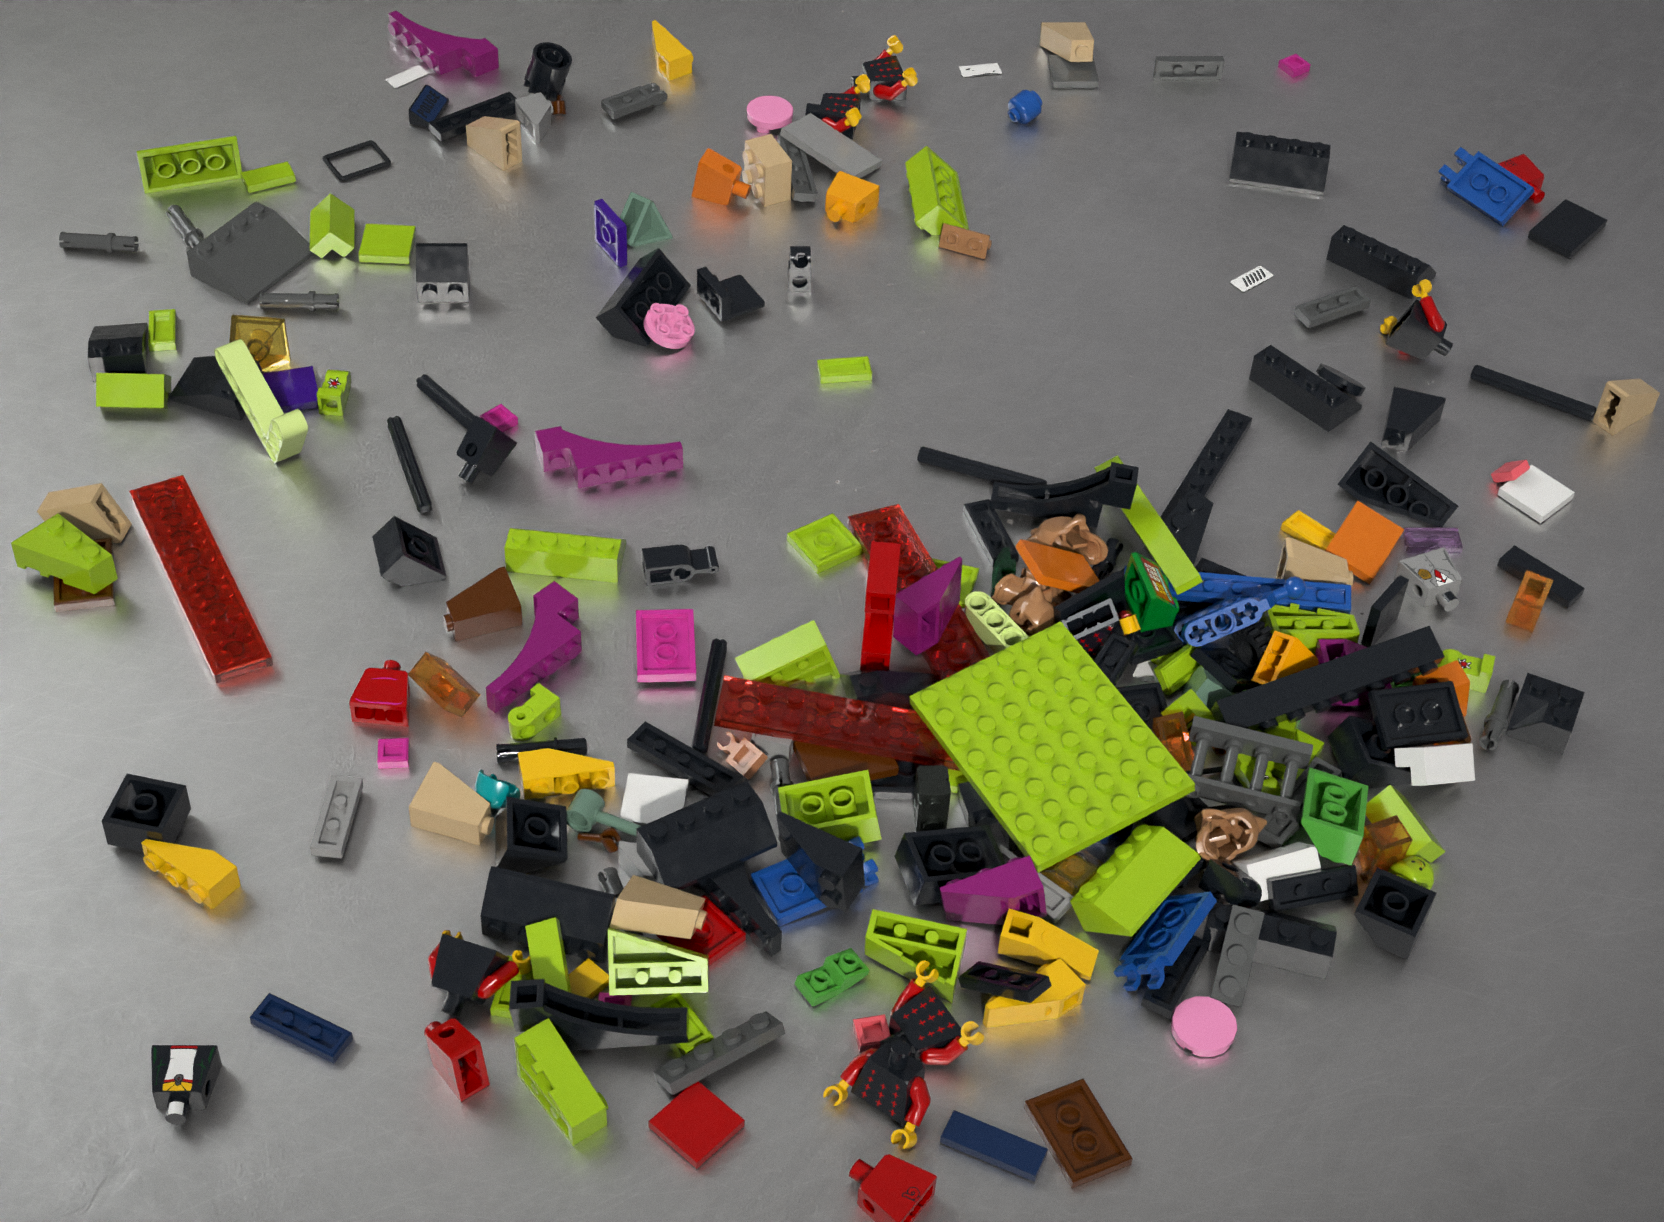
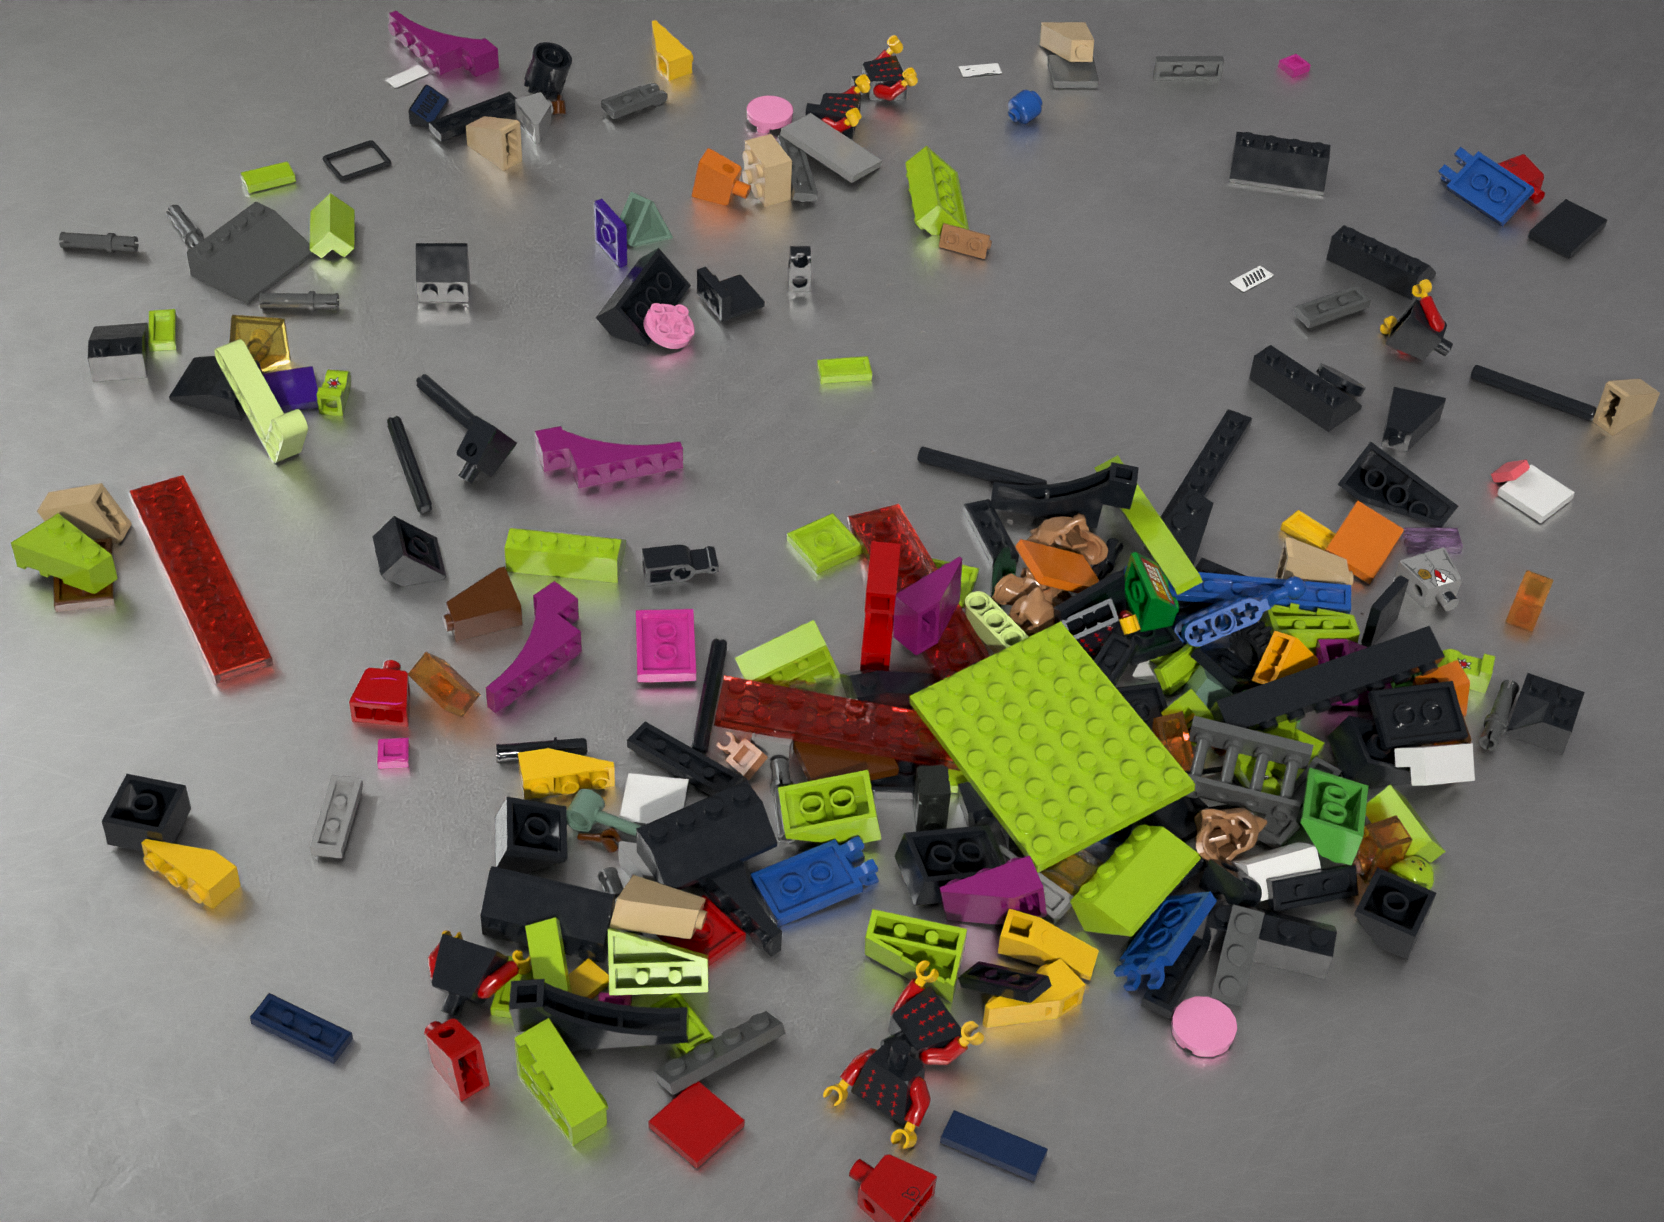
(132, 390): lime piece -> none
(183, 1078): torso -> none
(189, 164): lime slope -> none
(387, 243): lime tile -> none
(450, 807): tan slope -> none
(494, 790): teal hair -> none
(500, 418): dark pink tile -> none
(534, 714): lime leg -> none
(823, 861): black slope -> none
(834, 977): bright green slope -> none
(850, 198): light orange torso -> none
(870, 1031): coral tile -> none
(1077, 1133): reddish brown tile -> none
(1562, 590): black tile -> none

